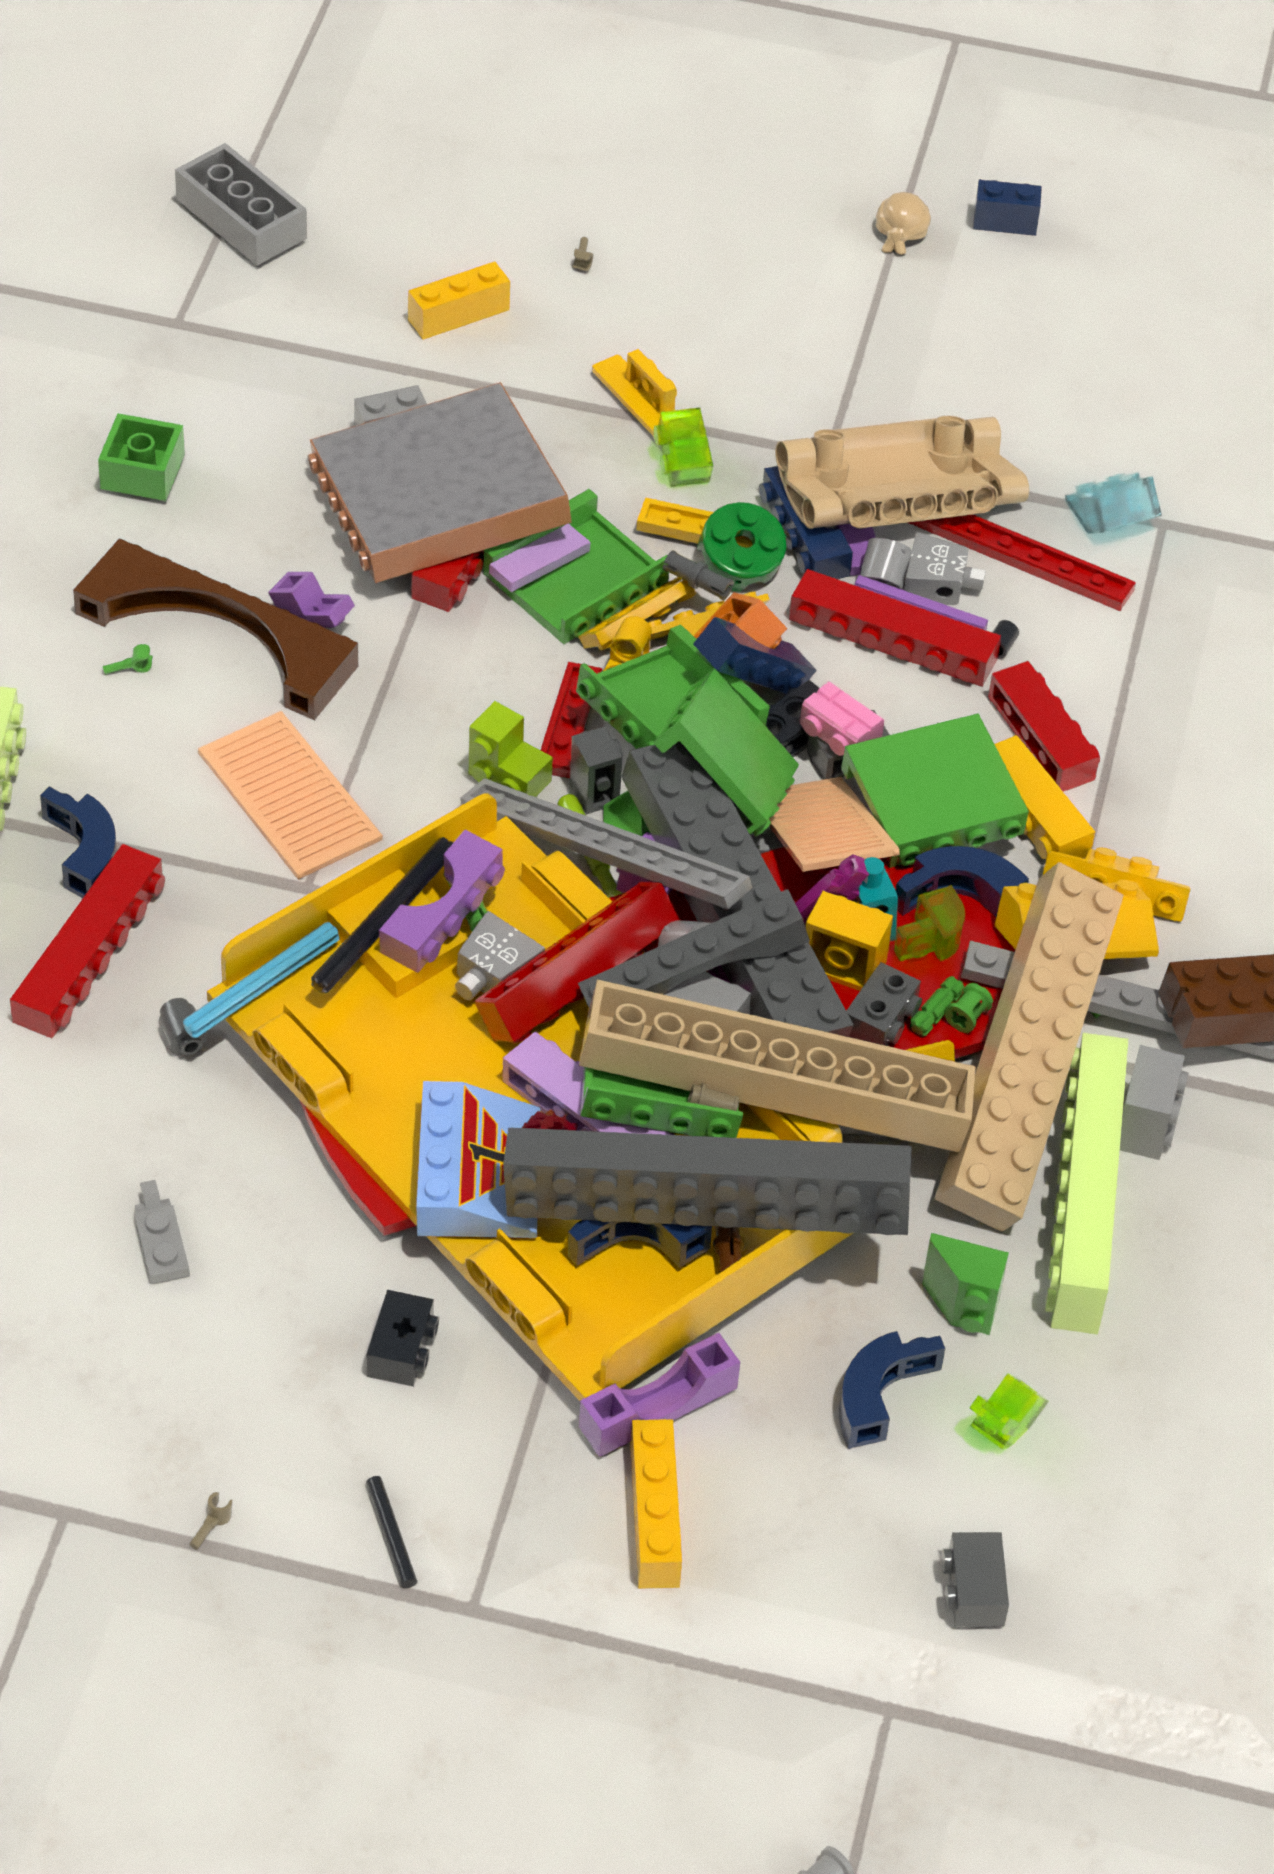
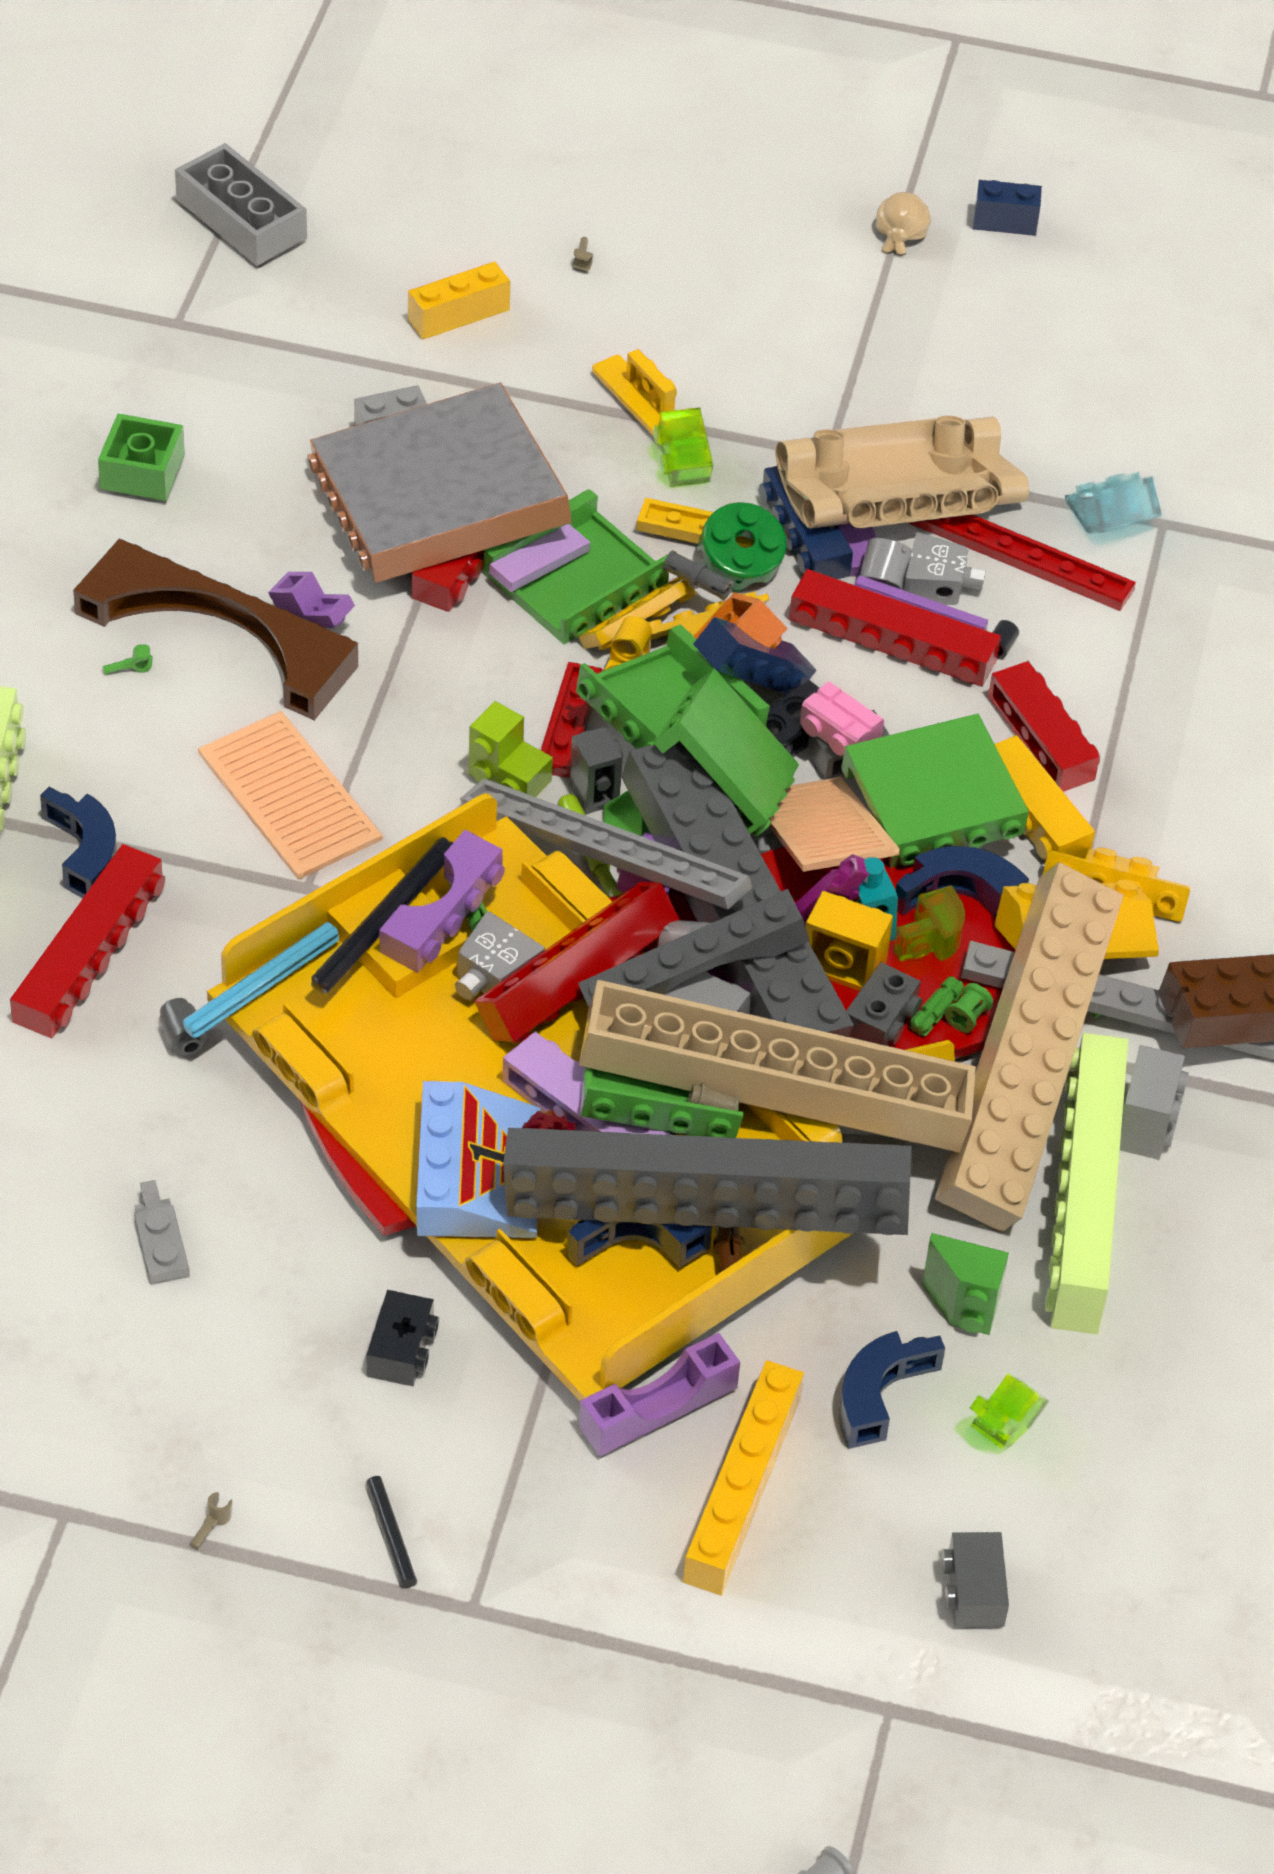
(655, 1504): yellow brick -> none
(743, 1478): none -> yellow brick

